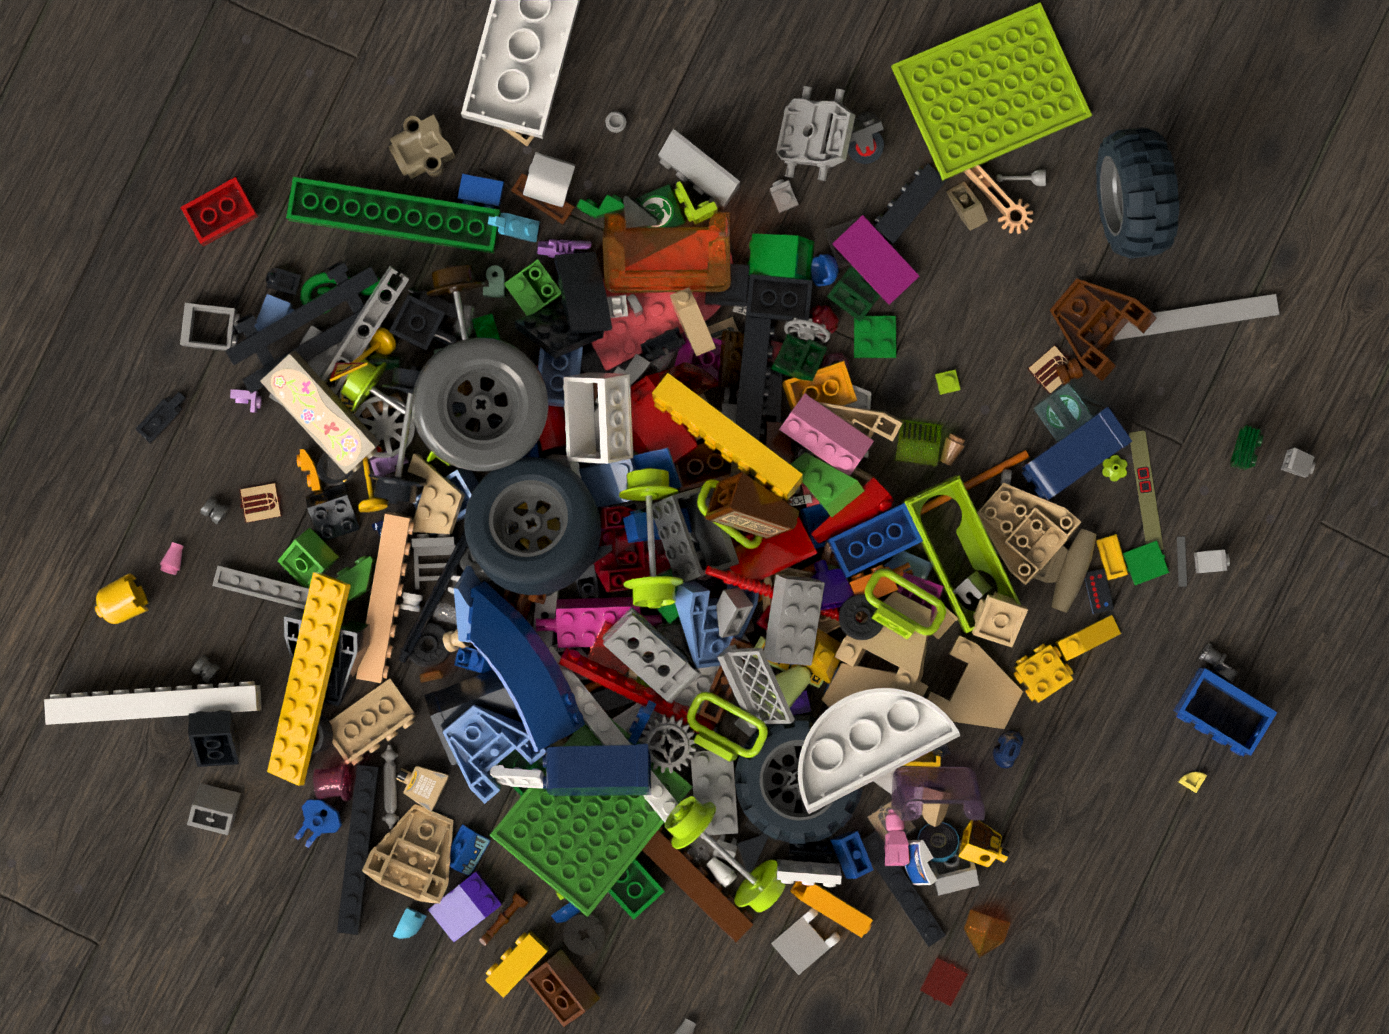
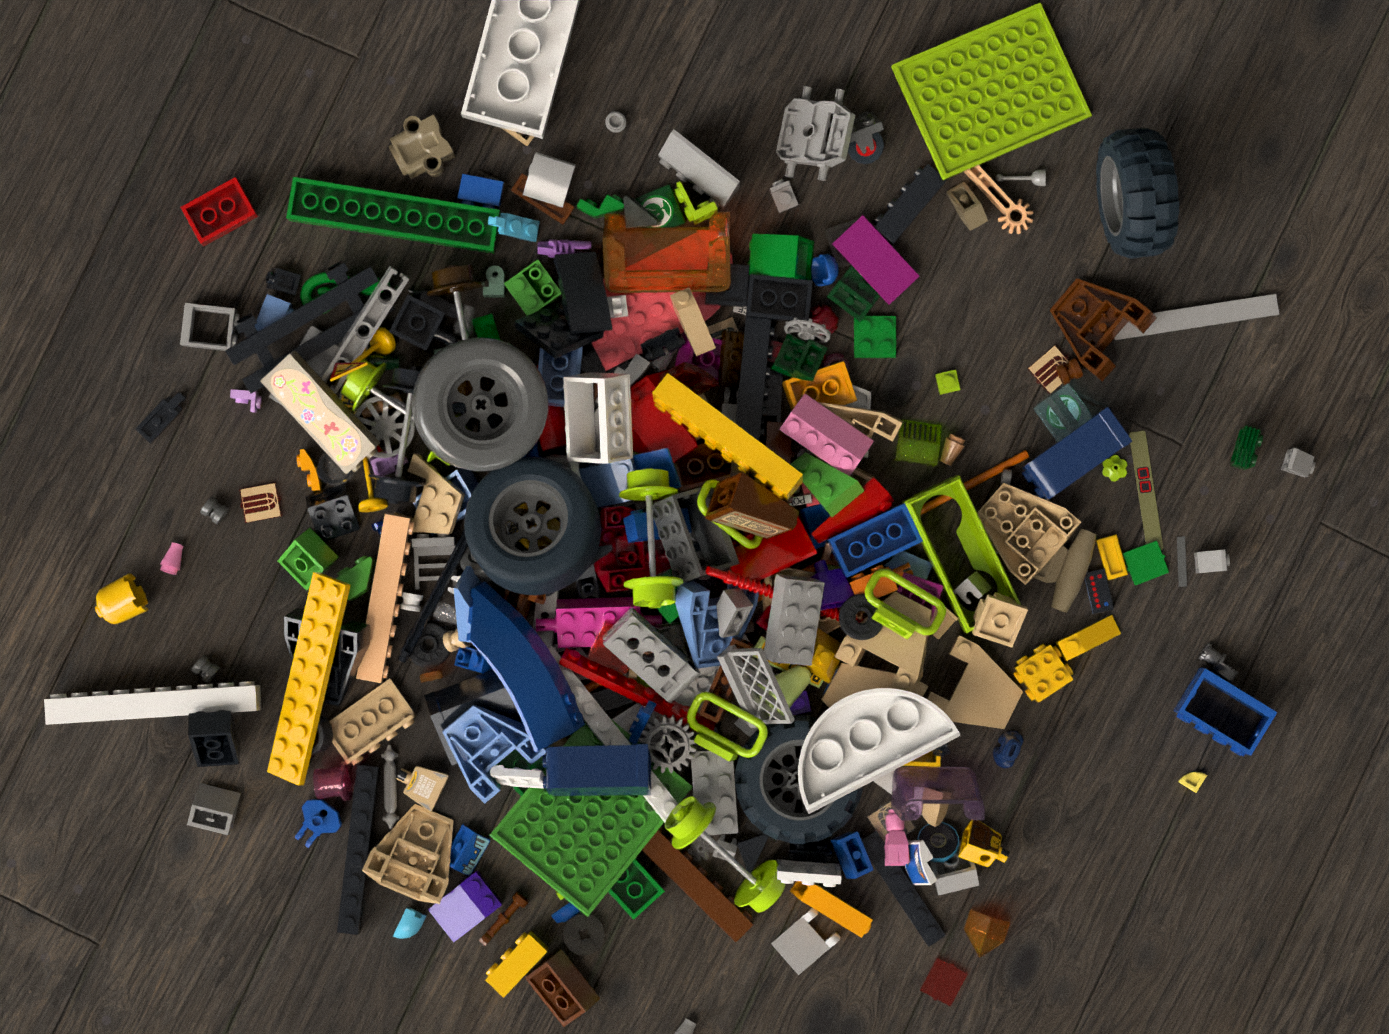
(260, 587): light grey plate -> none
(634, 304): light grey tile -> none
(722, 872): white cone -> none

